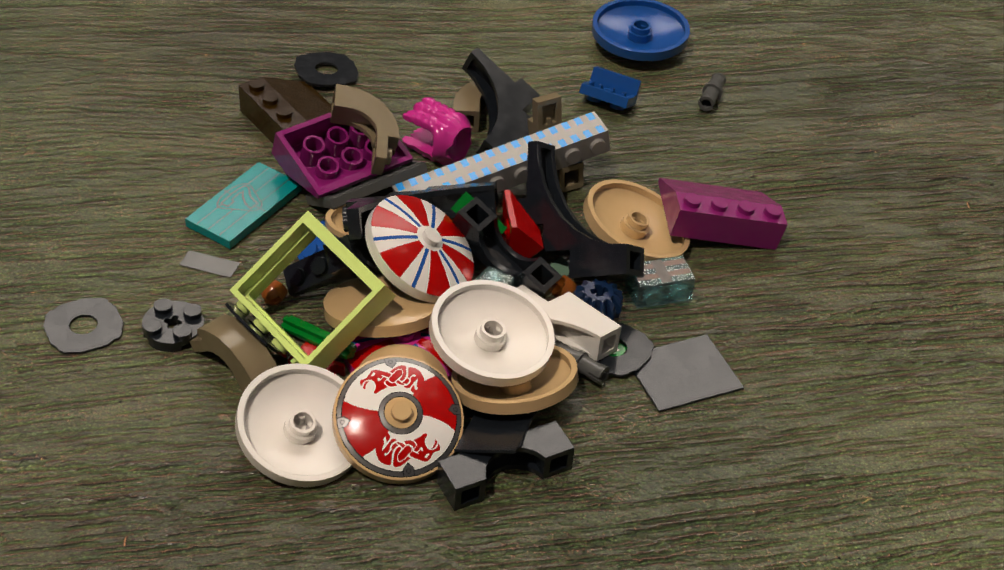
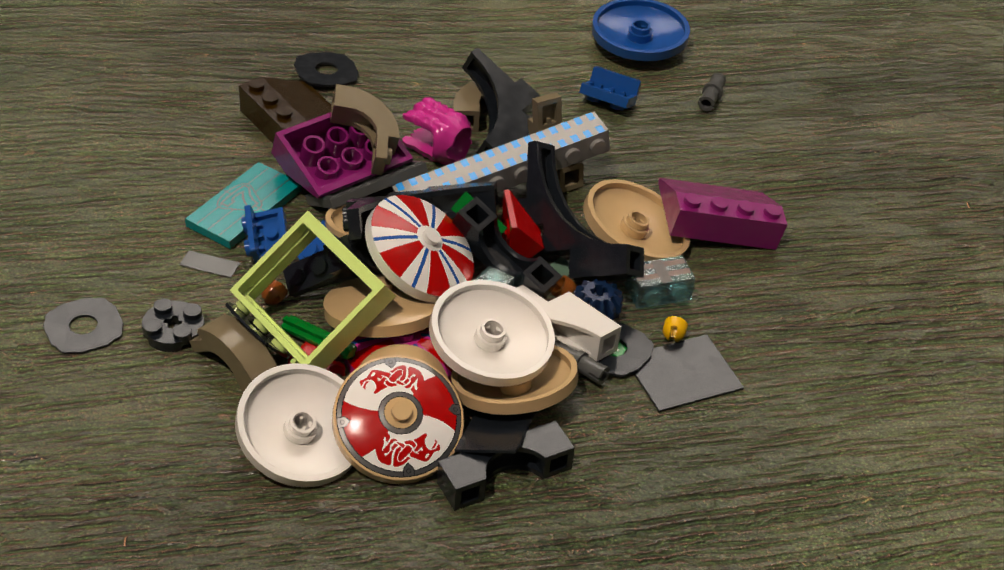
(262, 230): none -> blue bracket
(680, 328): none -> yellow hinge

